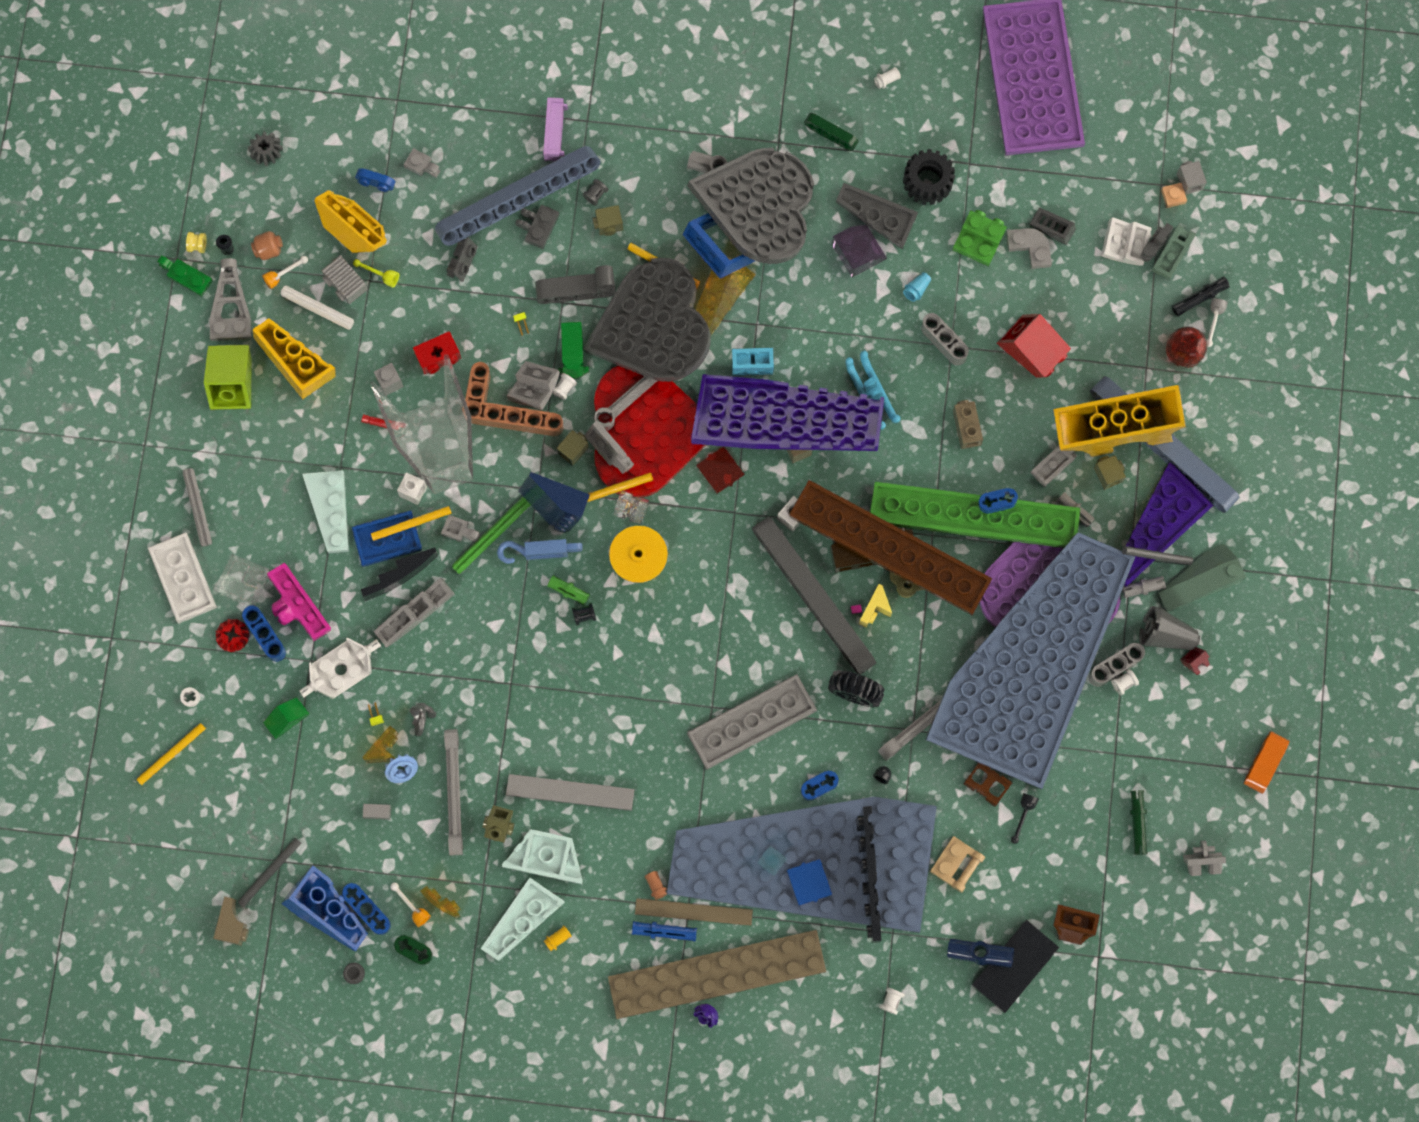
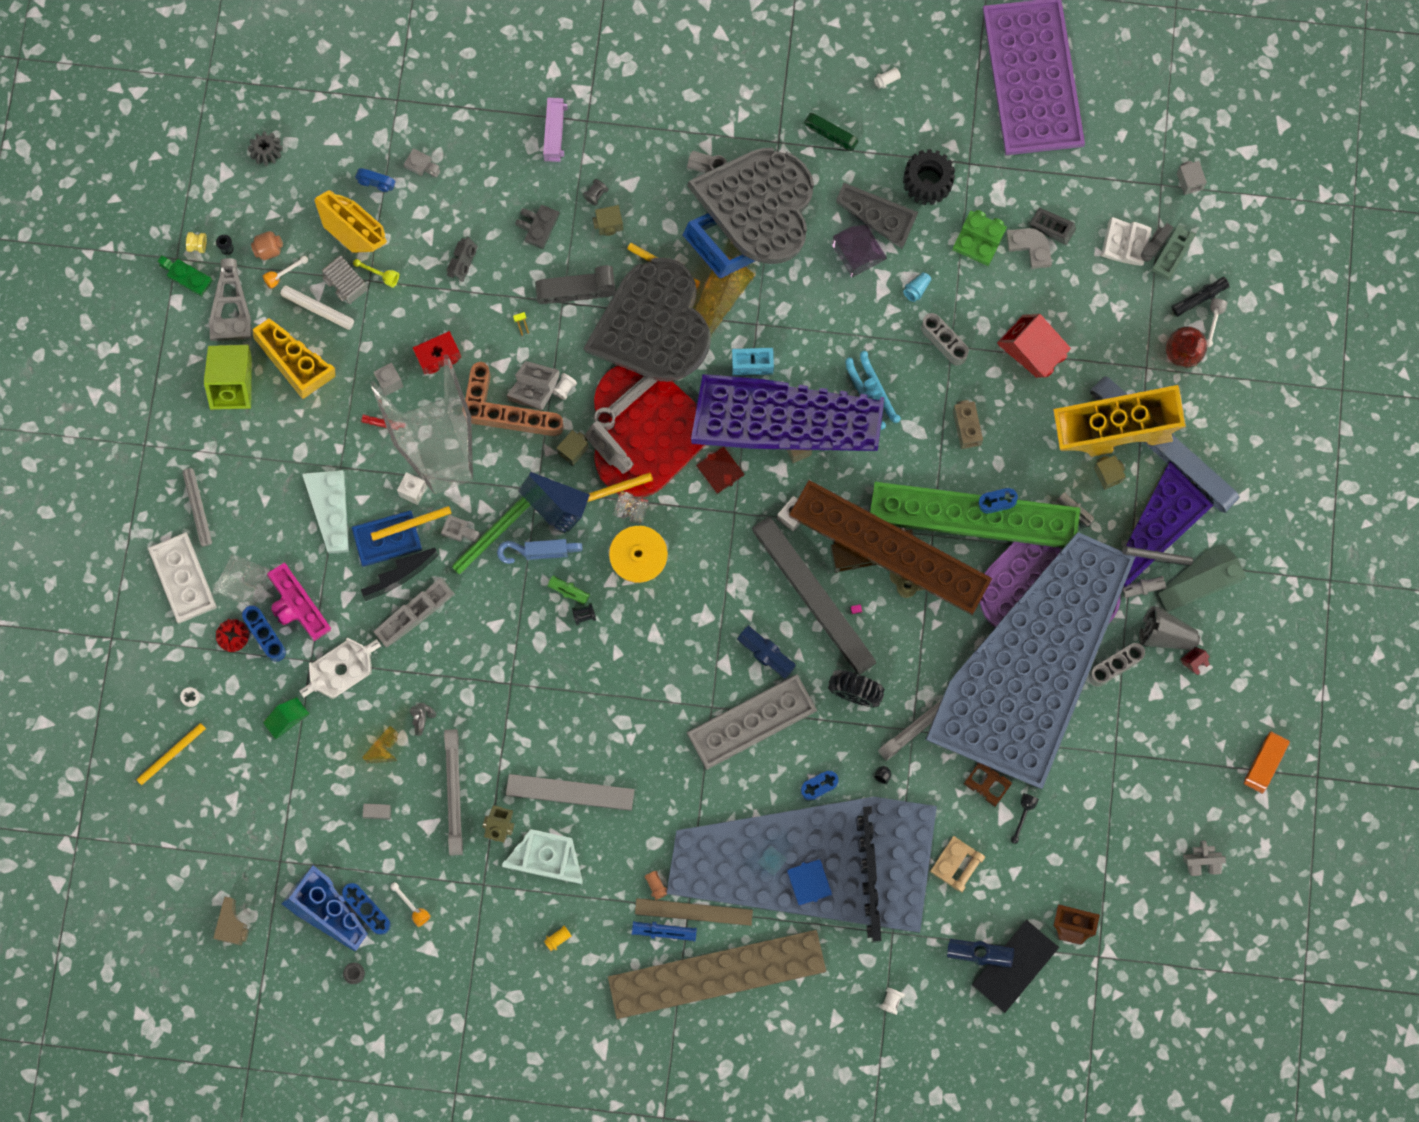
(269, 872): dark grey bar -> none
(375, 720): neon yellow piece -> none
(399, 775): light blue gear -> none
(410, 954): dark green beam -> none
(446, 906): clear yellow slope -> none
(517, 195): sand blue beam -> none
(523, 916): light aqua wing -> none
(572, 350): green piece -> none
(706, 1014): dark purple plate -> none
(766, 652): none -> dark blue piece
(878, 602): light yellow slope -> none
(1053, 465): light grey hinge -> none
(1125, 682): white bush -> none
(1138, 816): dark green pin -> none
(1174, 195): light nougat plate -> none

